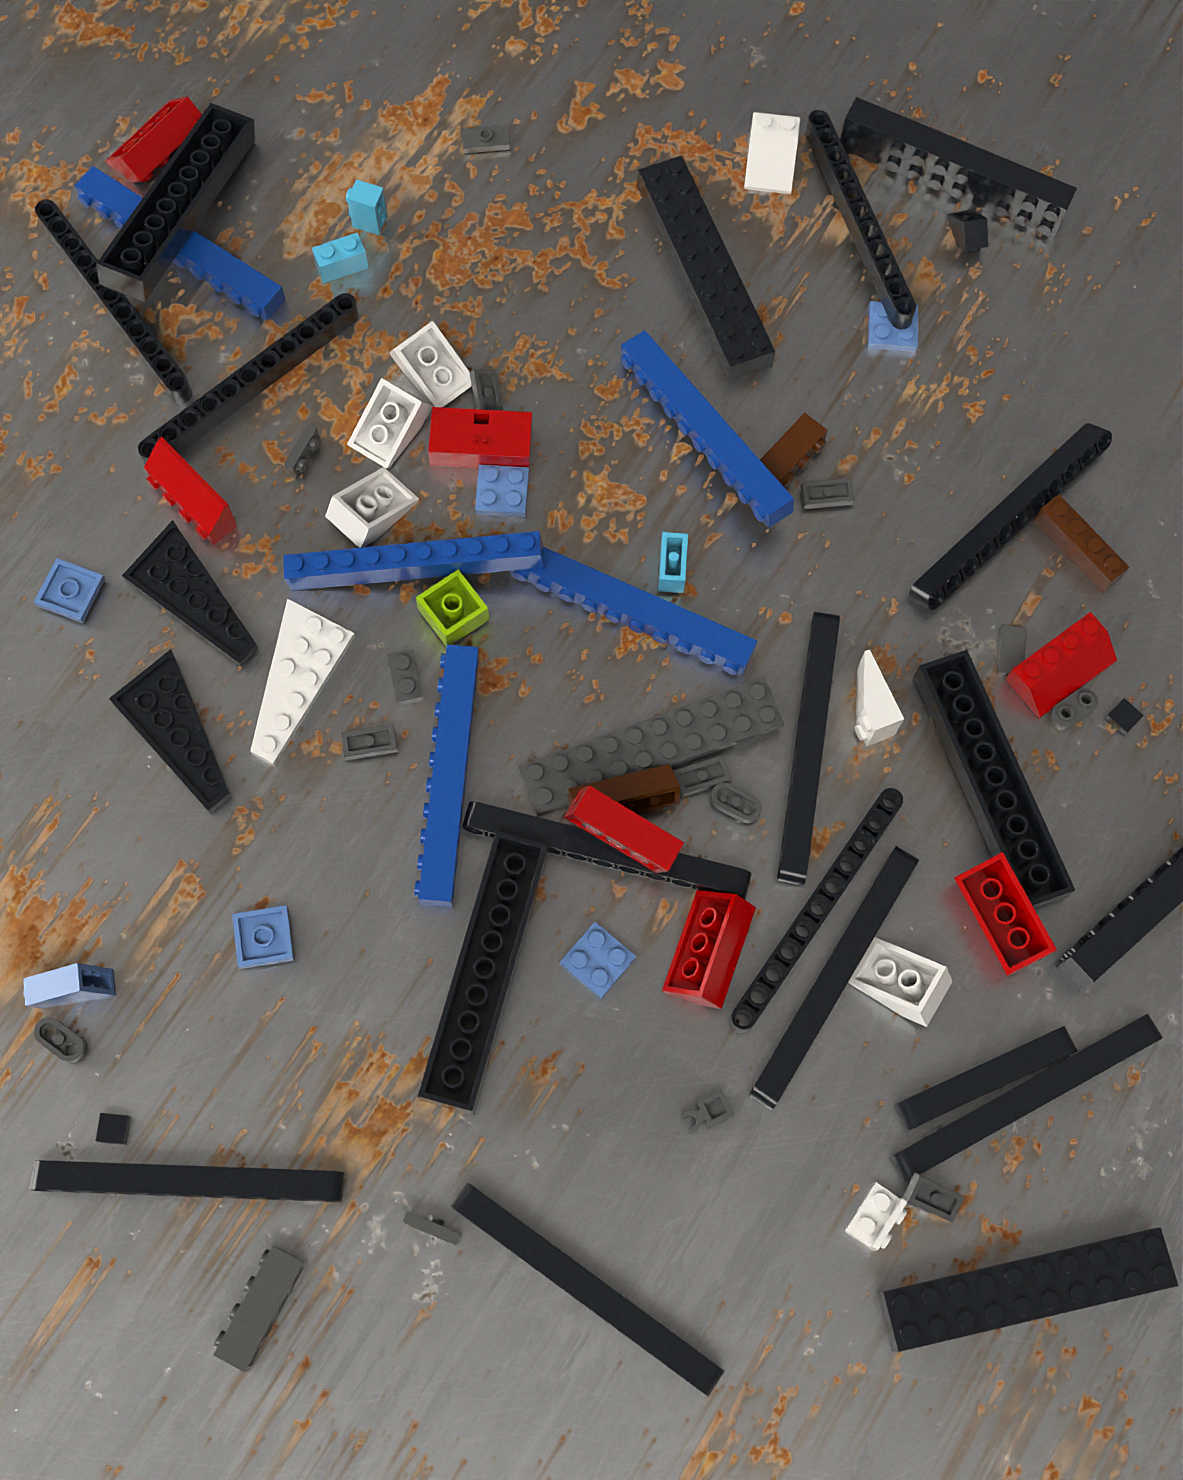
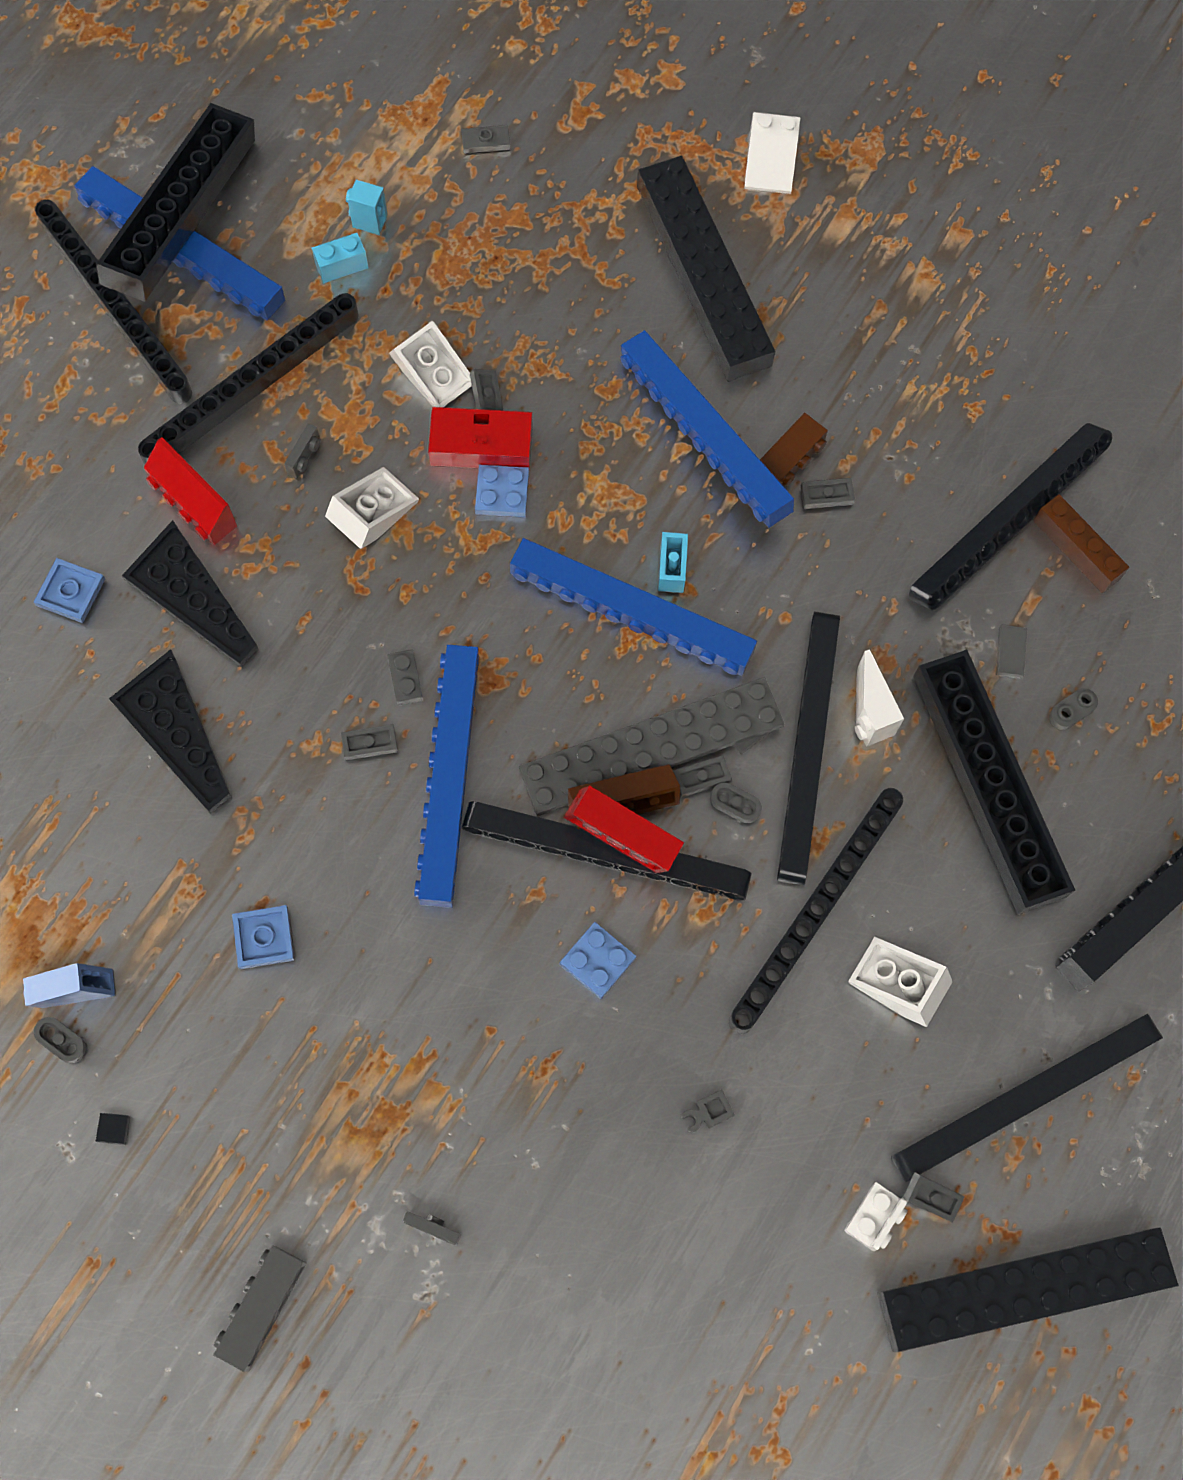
(155, 140): red slope -> none
(187, 1181): black beam -> none
(301, 666): white wing -> none
(389, 423): white slope -> none
(414, 560): blue brick -> none
(452, 608): lime brick -> none
(484, 973): black brick -> none
(588, 1289): black beam -> none
(709, 948): red slope -> none
(833, 978): black beam -> none
(860, 220): black beam -> none
(885, 336): medium blue plate -> none
(956, 167): black brick -> none
(969, 230): black slope -> none
(986, 1078): black beam -> none
(1005, 914): red slope -> none
(1063, 665): red slope -> none
(1124, 716): black tile -> none

